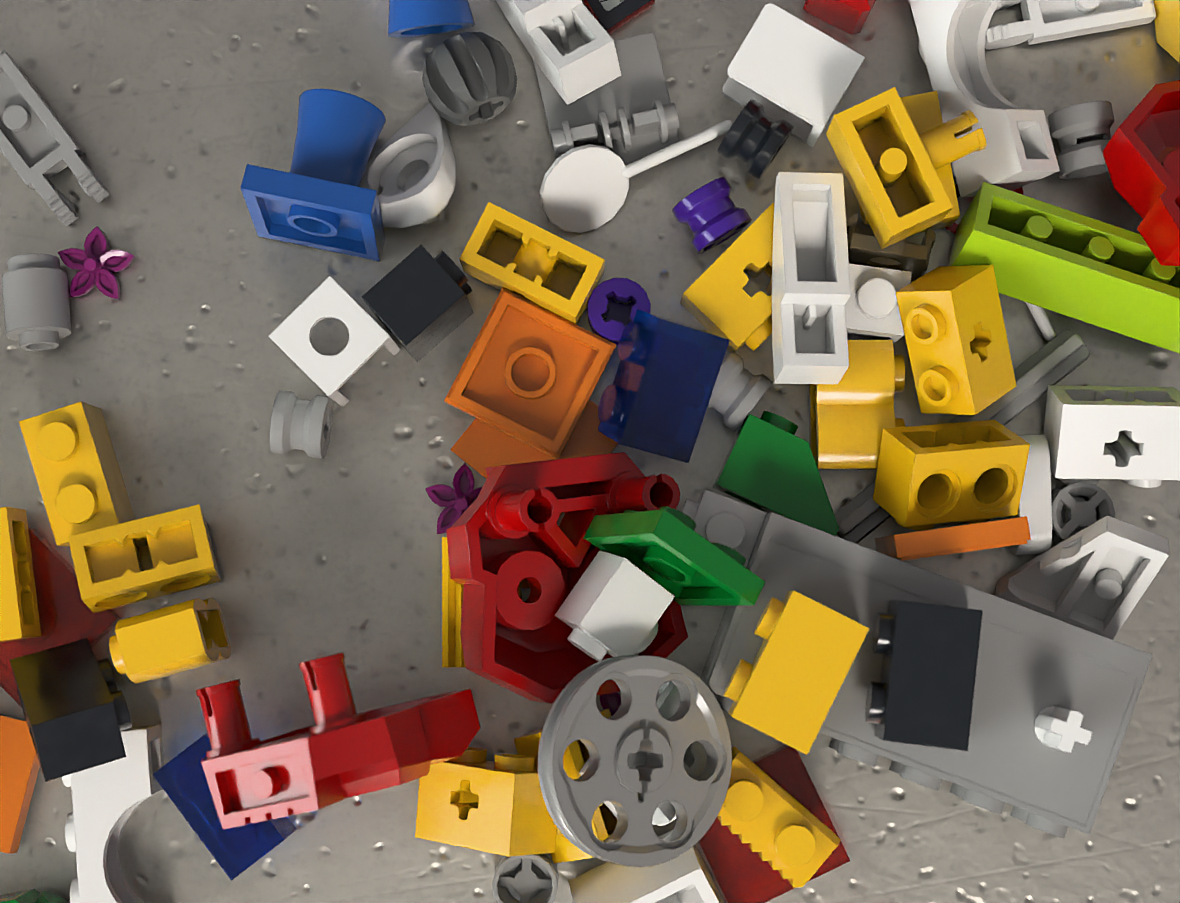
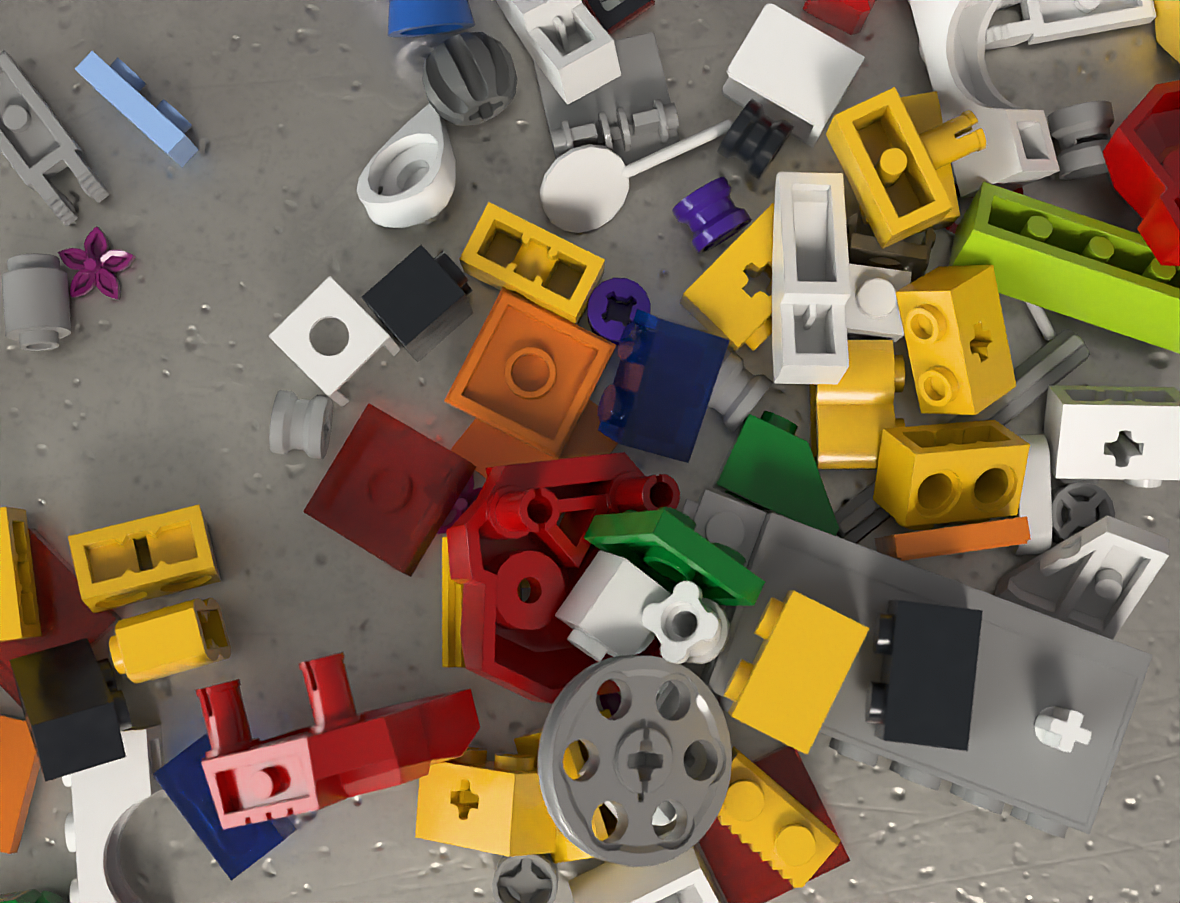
(76, 470): yellow brick -> none
(122, 88): none -> light blue plate
(321, 195): blue plant -> none
(389, 489): none -> clear red tile
(676, 617): none -> white brick

